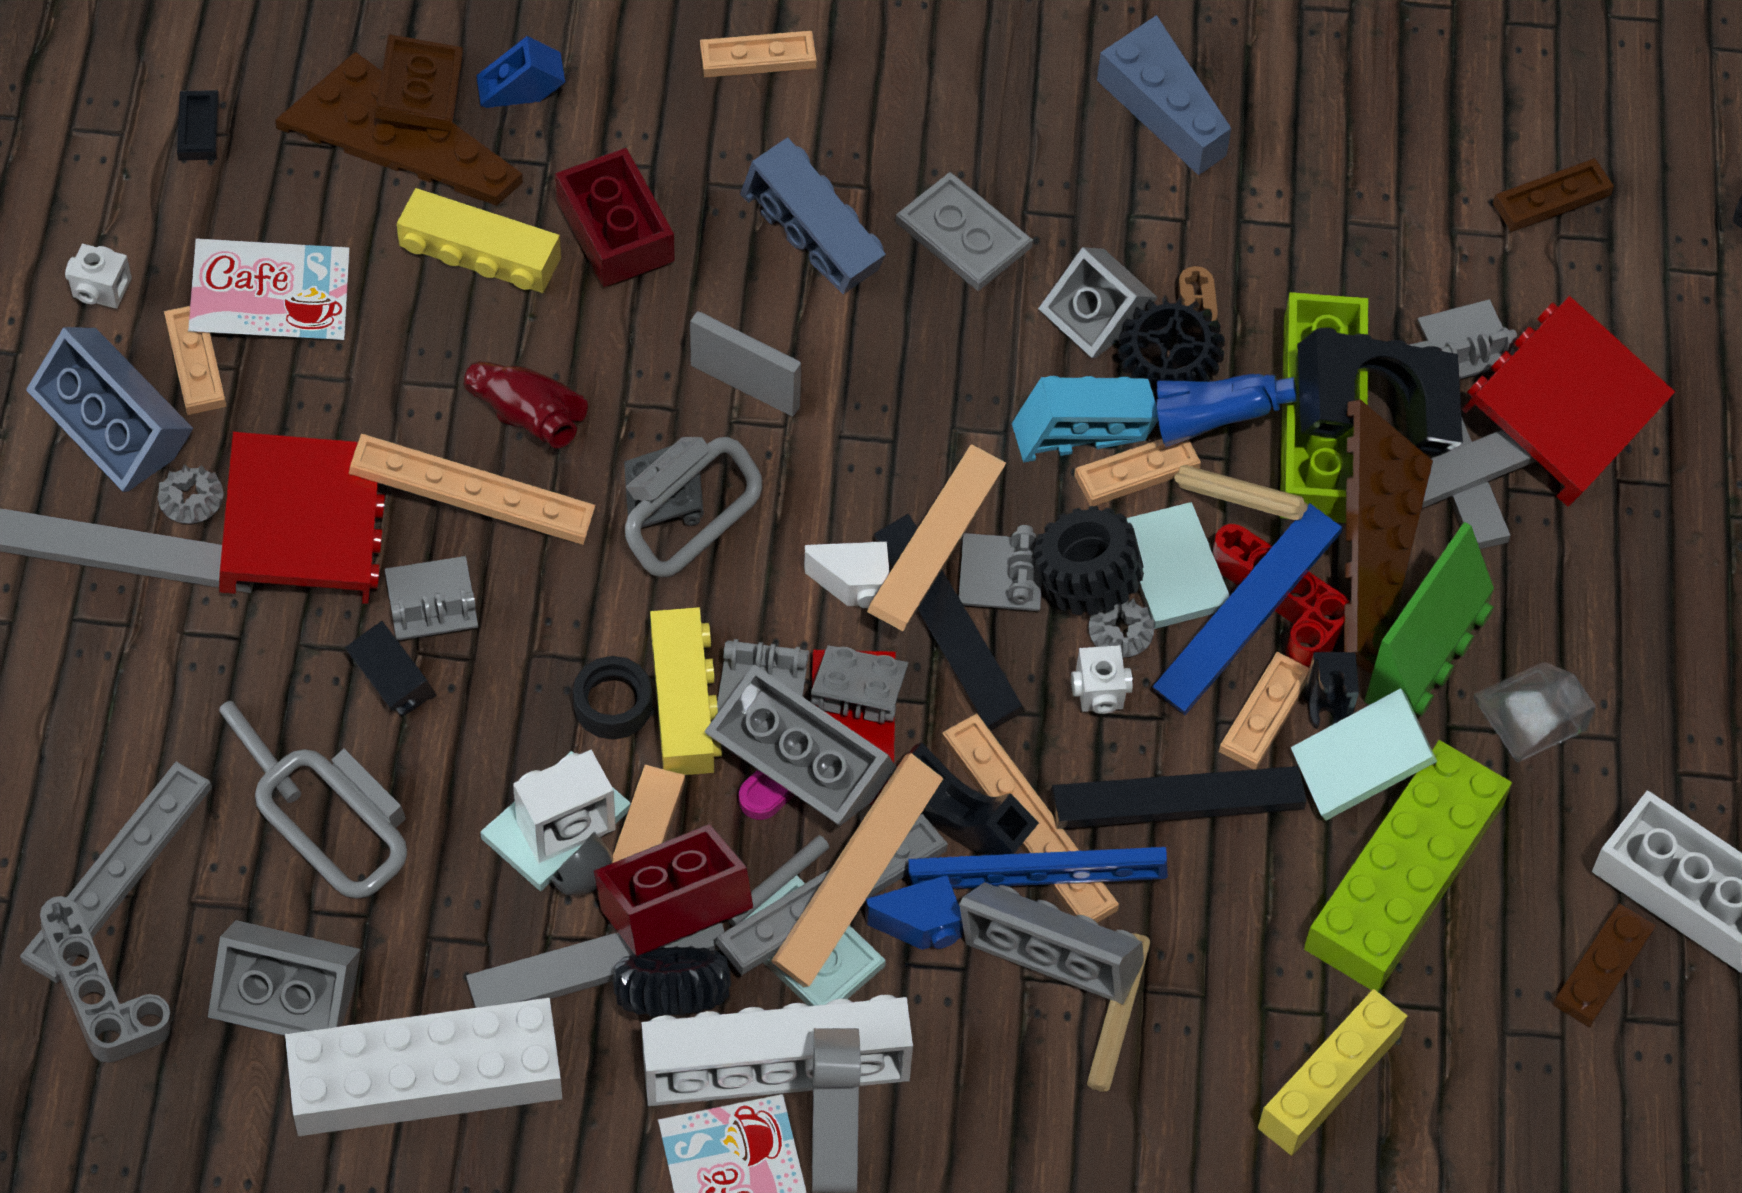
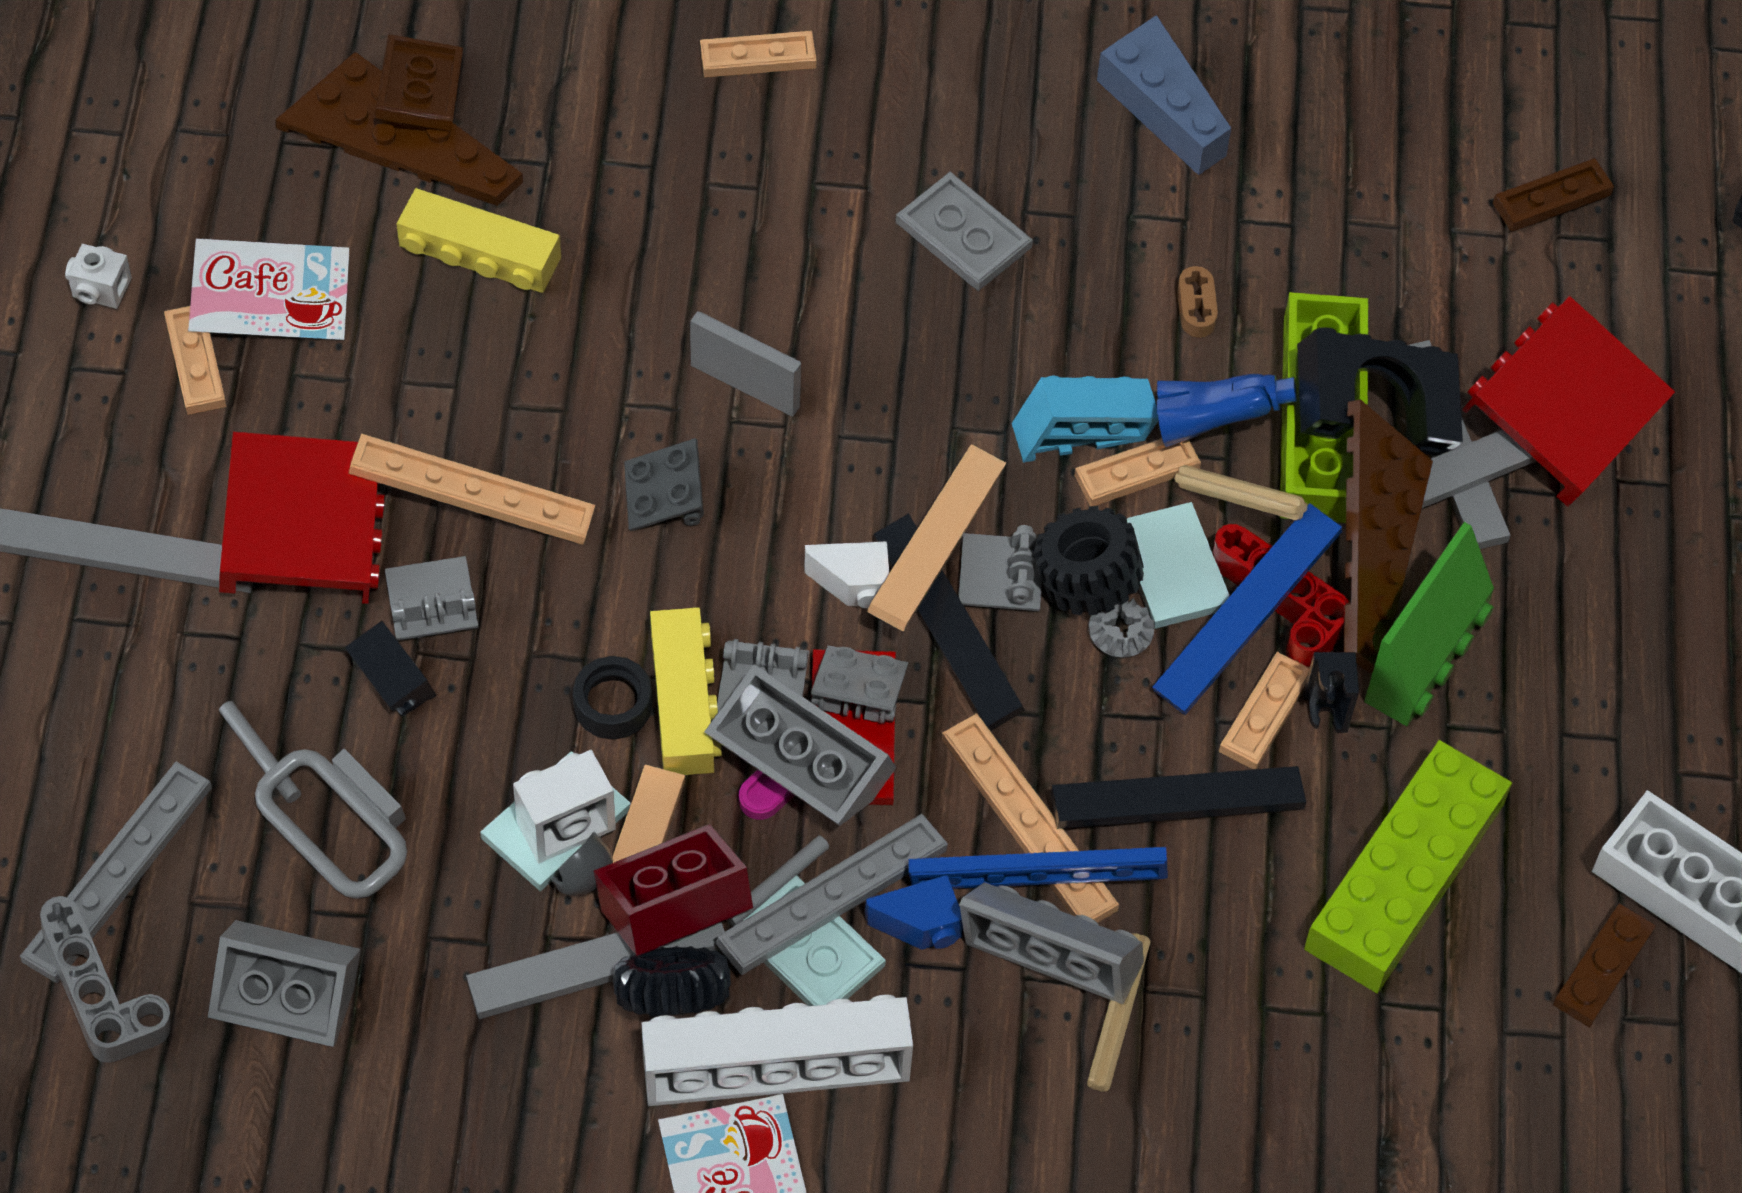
(108, 407): sand blue slope -> none
(198, 125): black tile -> none
(198, 506): light grey gear -> none
(423, 1066): white brick -> none
(521, 75): blue slope -> none
(528, 400): dark red animal -> none
(615, 217): dark red brick -> none
(667, 477): light grey bar -> none
(812, 215): sand blue wedge -> none
(835, 1110): light grey beam -> none
(857, 870): light nougat tile -> none
(971, 818): black arch -> none
(1095, 300): light grey slope -> none
(1101, 679): white brick -> none
(1142, 337): black gear -> none
(1332, 1072): light yellow brick -> none
(1363, 754): light aqua tile -> none
(1471, 333): light grey hinge -> none
(1536, 709): clear slope -> none

